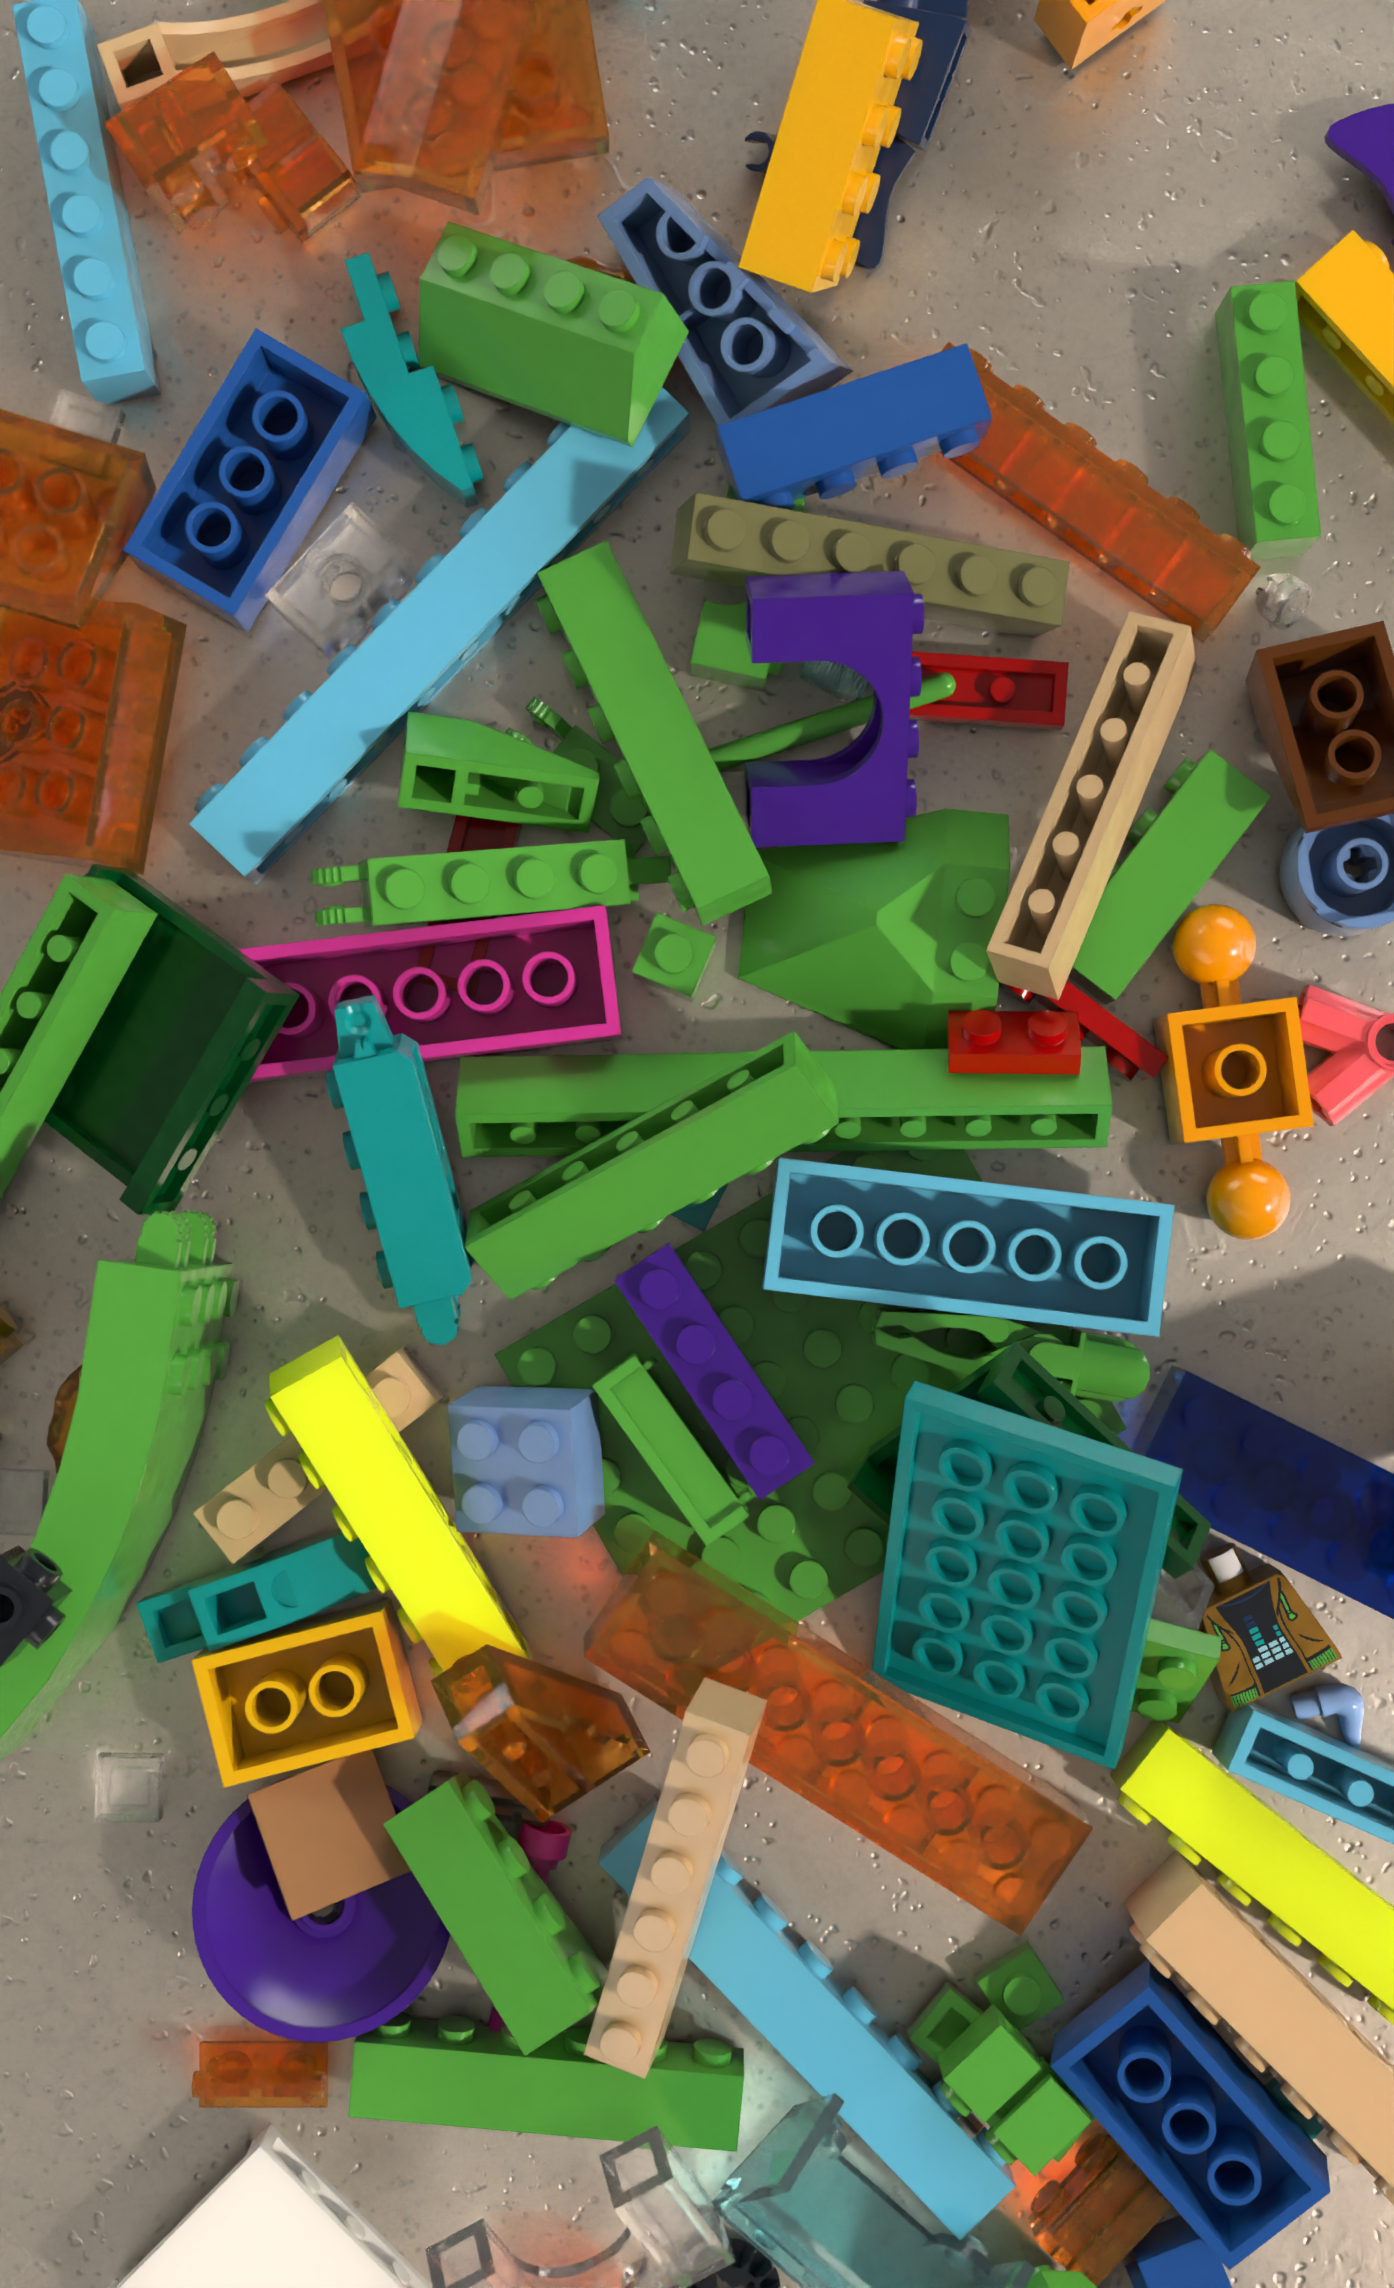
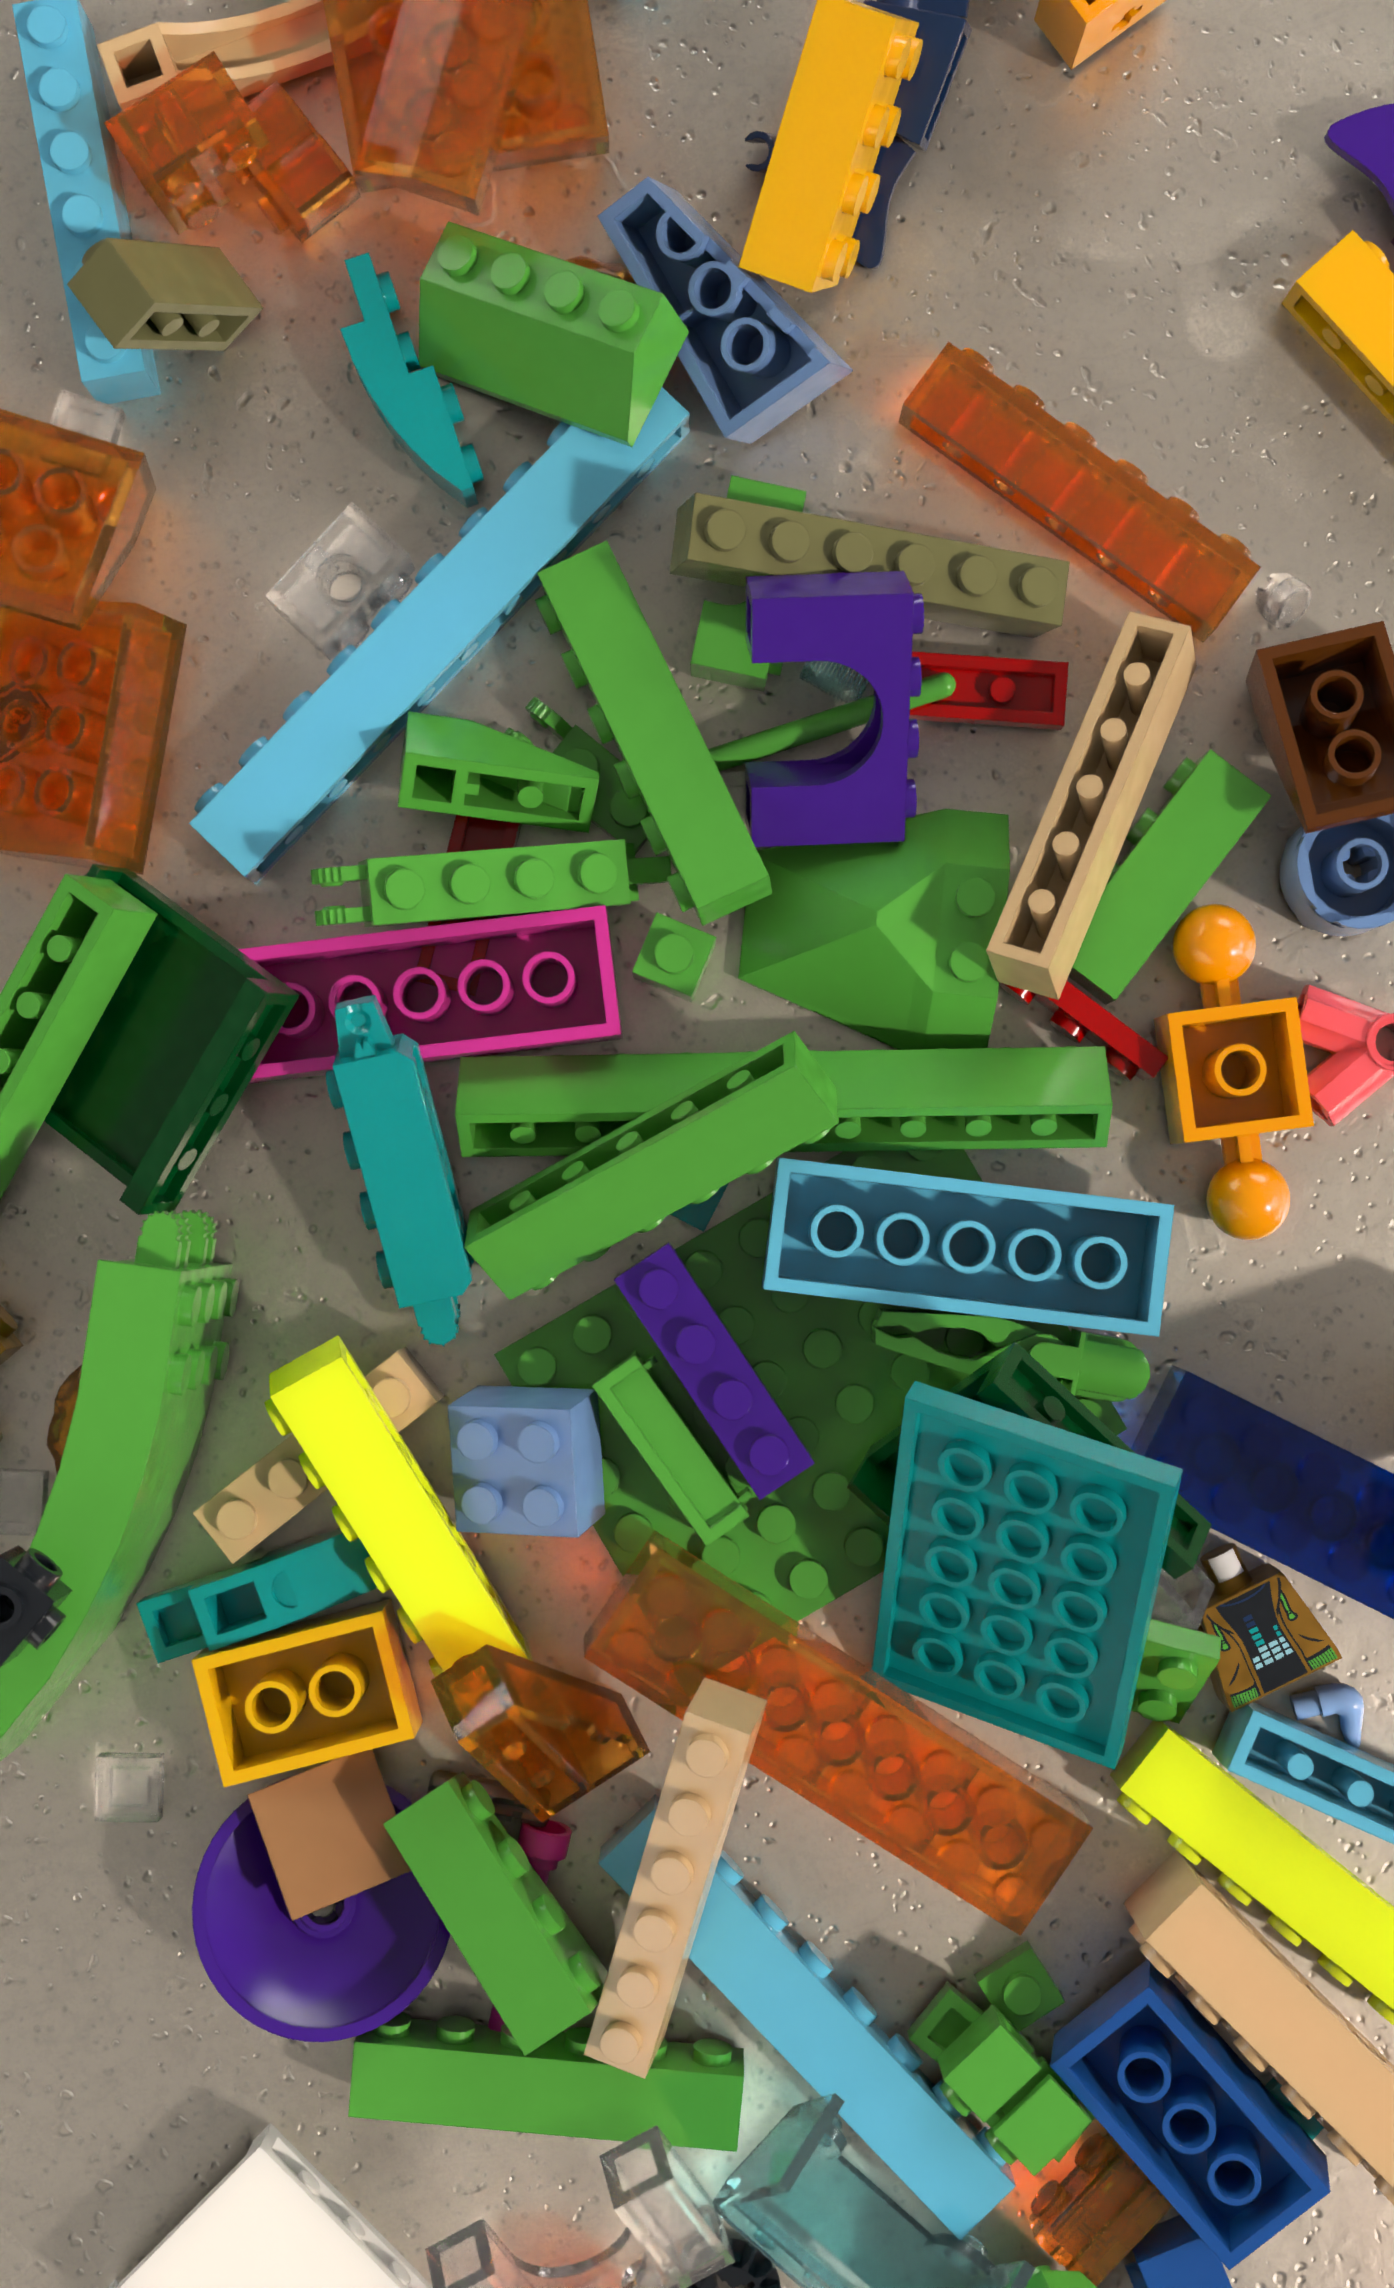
(163, 295): none -> olive brick
(251, 480): blue brick -> none
(261, 2074): clear orange hinge -> none
(856, 431): blue brick -> none
(1013, 1042): red plate -> none
(1267, 420): bright green brick -> none

